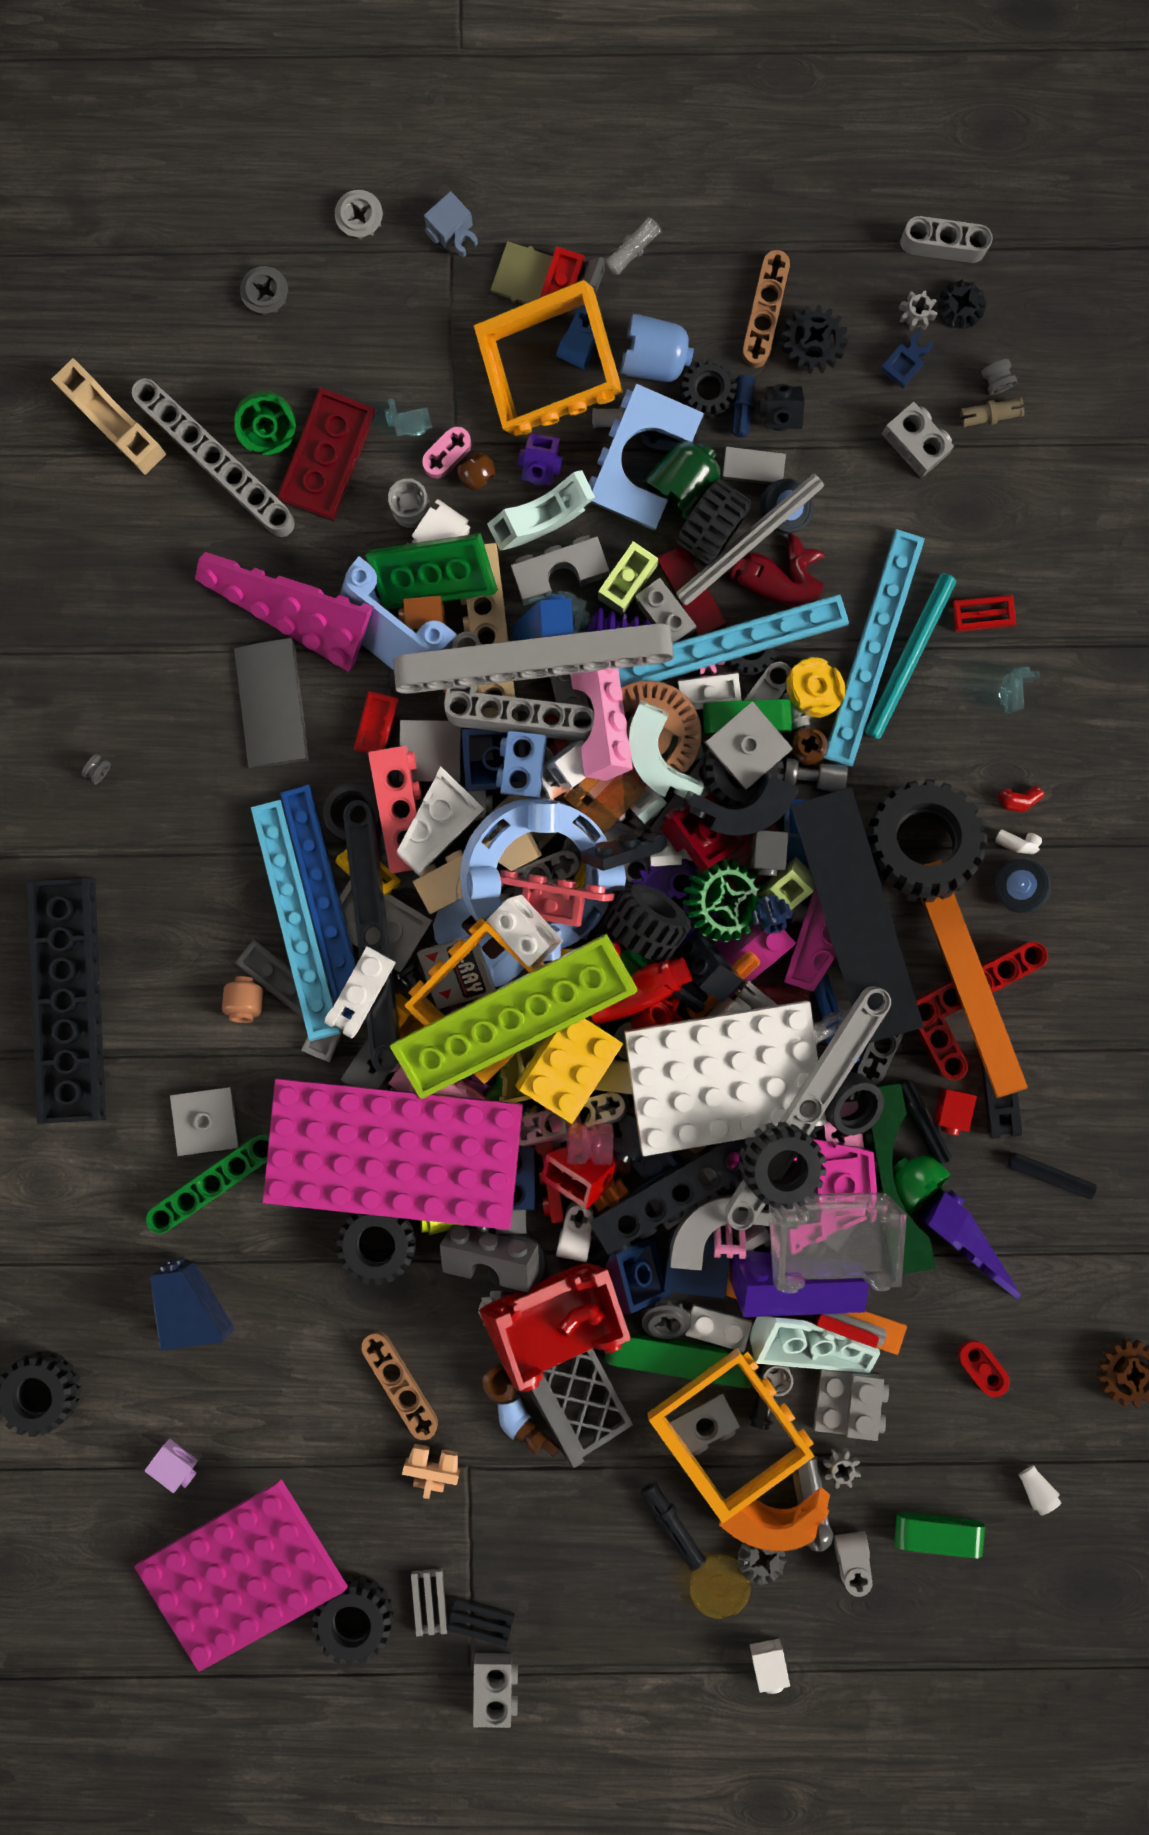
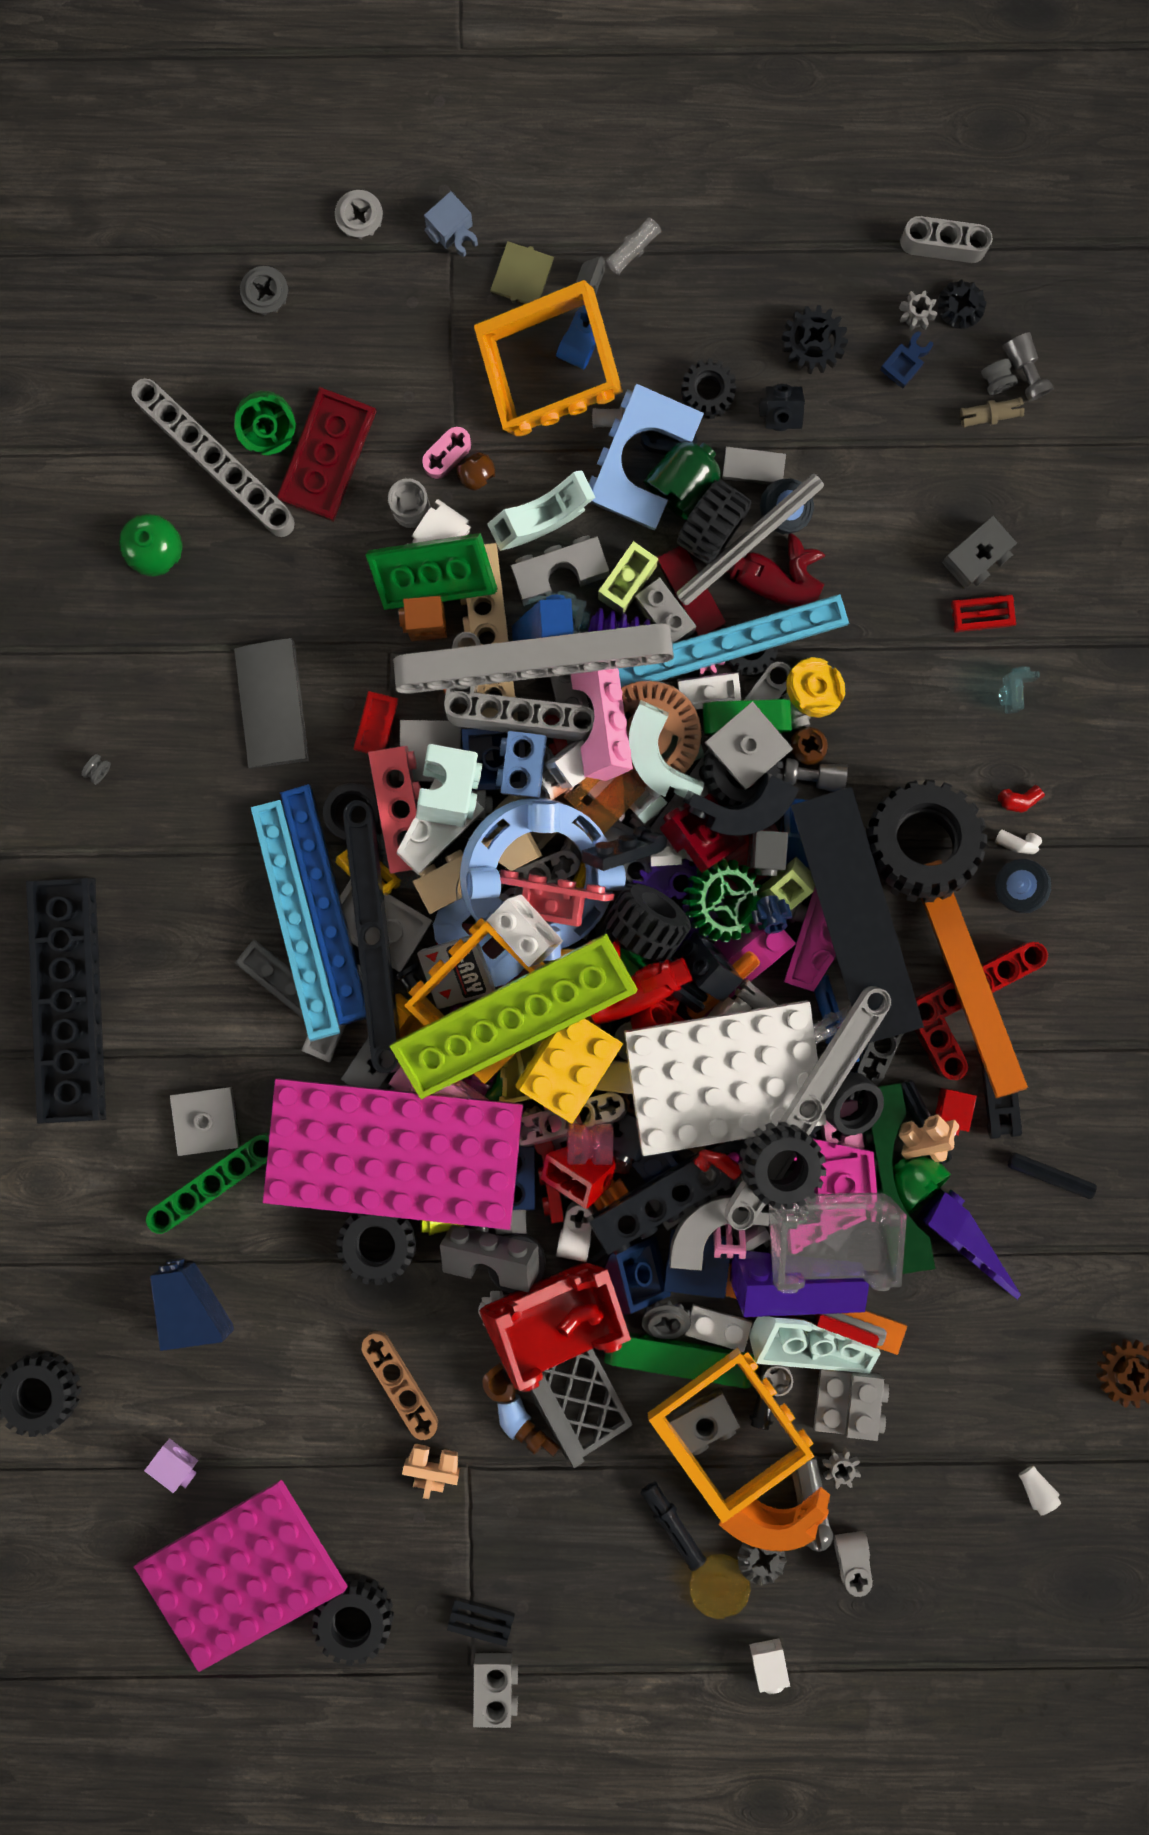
(108, 416): tan arch -> none
(150, 544): none -> green cylinder
(242, 1000): nougat head -> none
(294, 608): dark pink wing -> none
(360, 991): white plate -> none
(385, 634): light blue windscreen -> none
(410, 422): clear light blue bracket -> none
(431, 1628): light grey tile -> none
(458, 775): none -> light aqua piece
(540, 459): dark purple brick -> none
(563, 271): red plate -> none
(656, 349): medium blue cylinder -> none
(720, 1160): none -> red arm
(742, 405): dark blue axle -> none
(766, 309): medium nougat beam -> none
(784, 995): clear red axle -> none
(873, 647): medium azure tile -> none
(910, 656): teal axle -> none
(911, 444): light grey brick -> none
(932, 1139): none -> light nougat hips
(939, 1535): green beam -> none
(982, 1367): red plate -> none
(993, 541): none -> dark grey brick
(1023, 356): none -> flat silver piece

